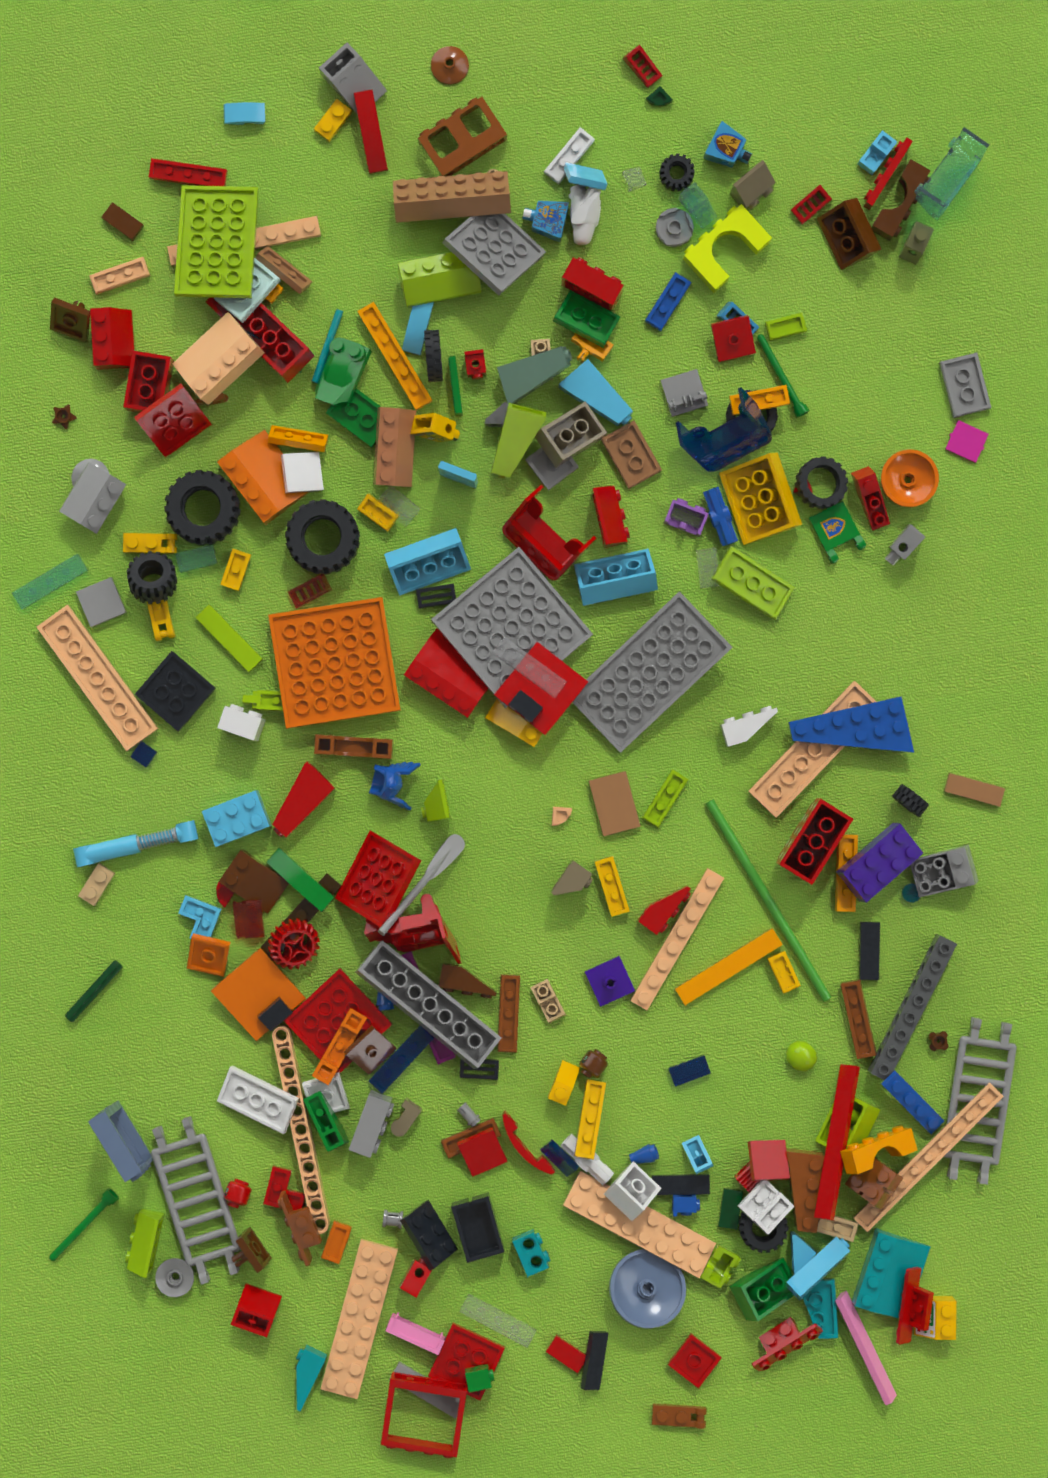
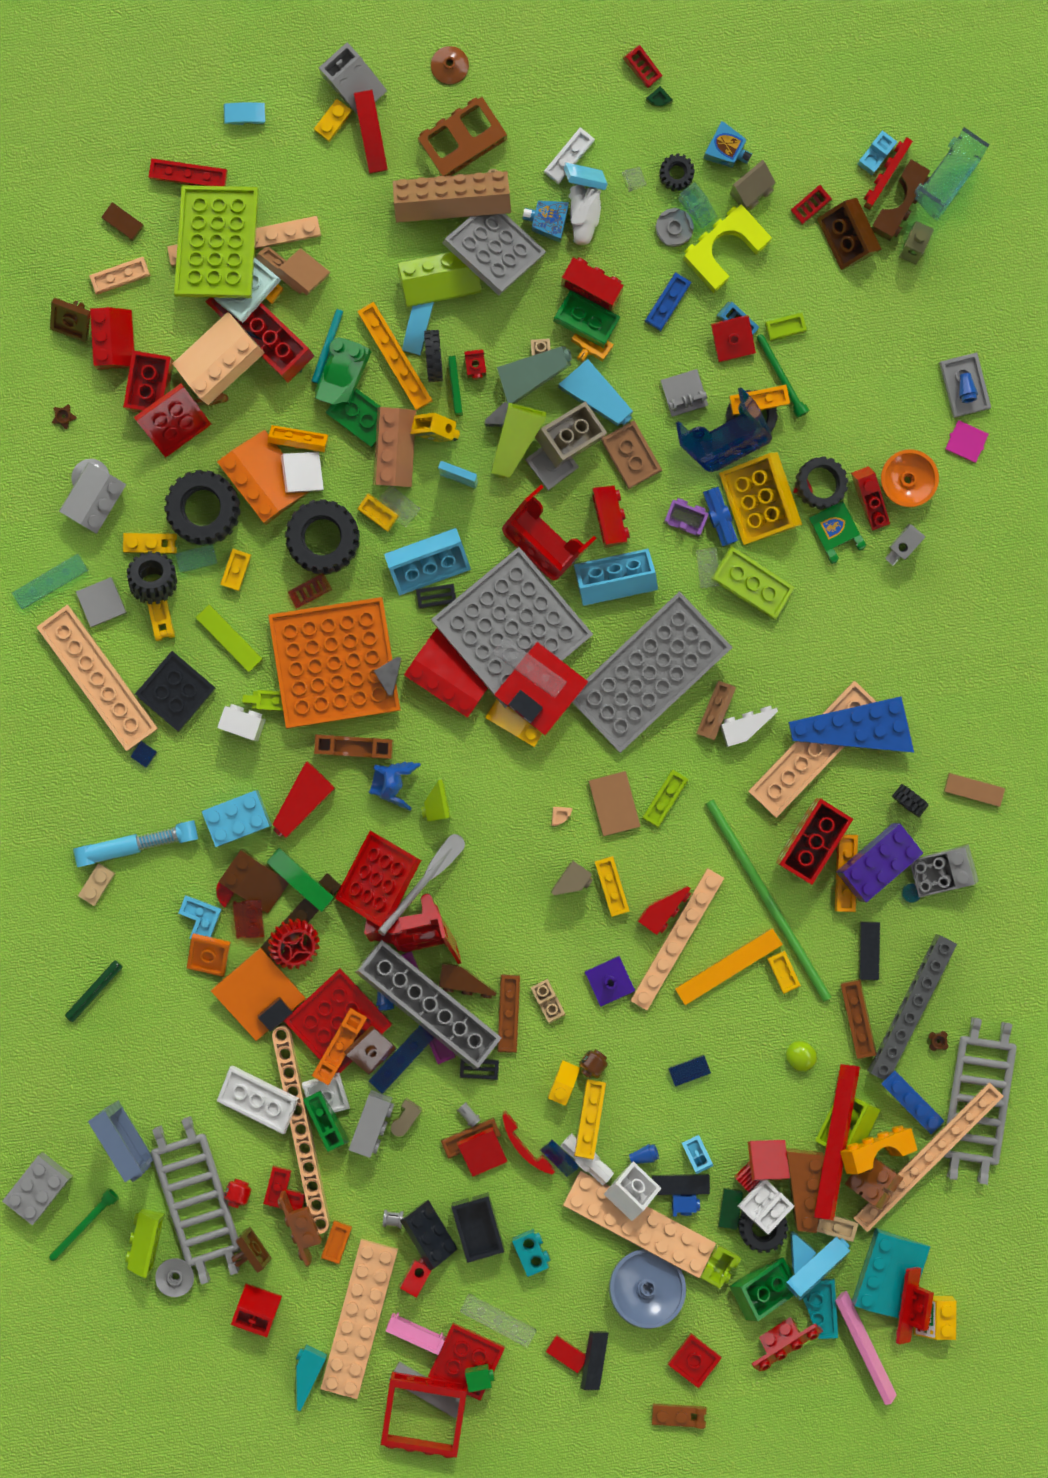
(37, 1188): none -> light grey brick
(303, 271): none -> medium nougat tile
(388, 675): none -> flat silver slope
(716, 710): none -> medium nougat plate
(967, 391): none -> blue cone

